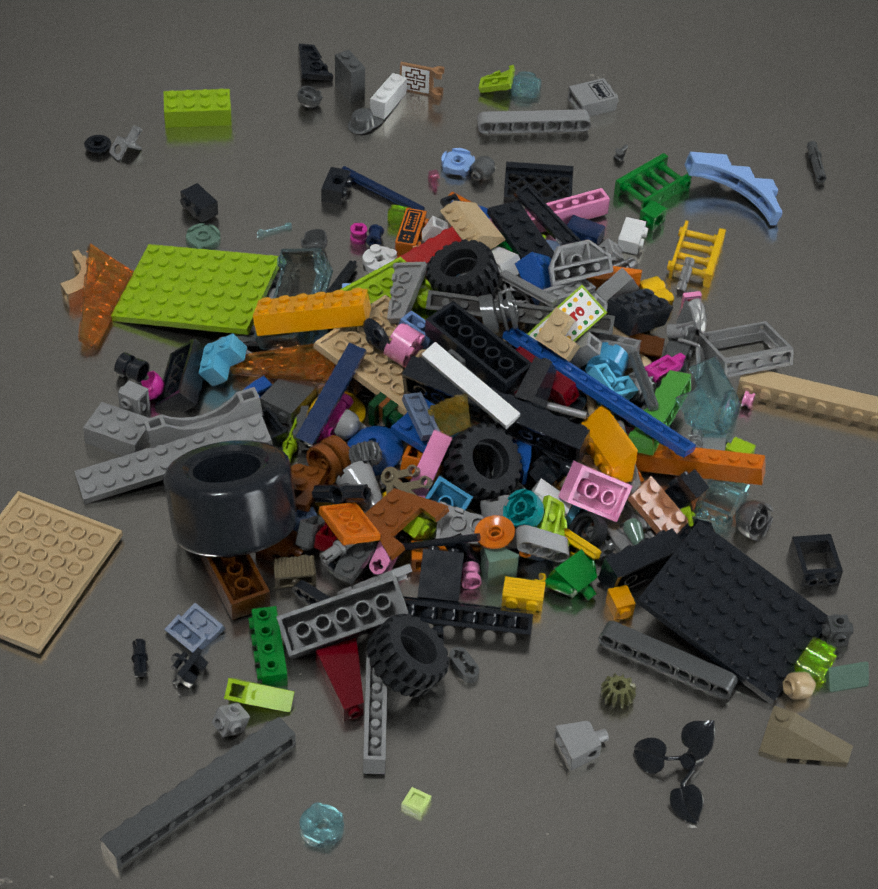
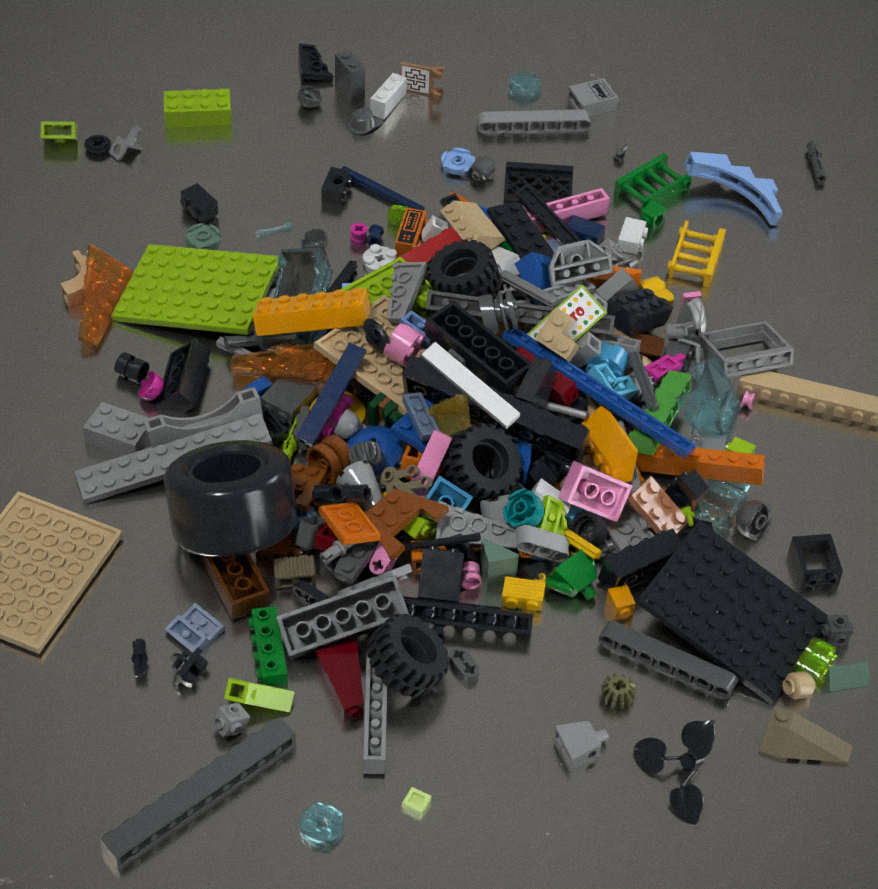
(58, 131): none -> lime brick
(134, 398): light grey brick -> none
(219, 357): medium azure brick -> none
(433, 175): clear pink hand -> none
(495, 531): orange dish -> none
(497, 81): lime wing -> none
(633, 530): sand green cone -> none
(685, 274): light grey axle -> none

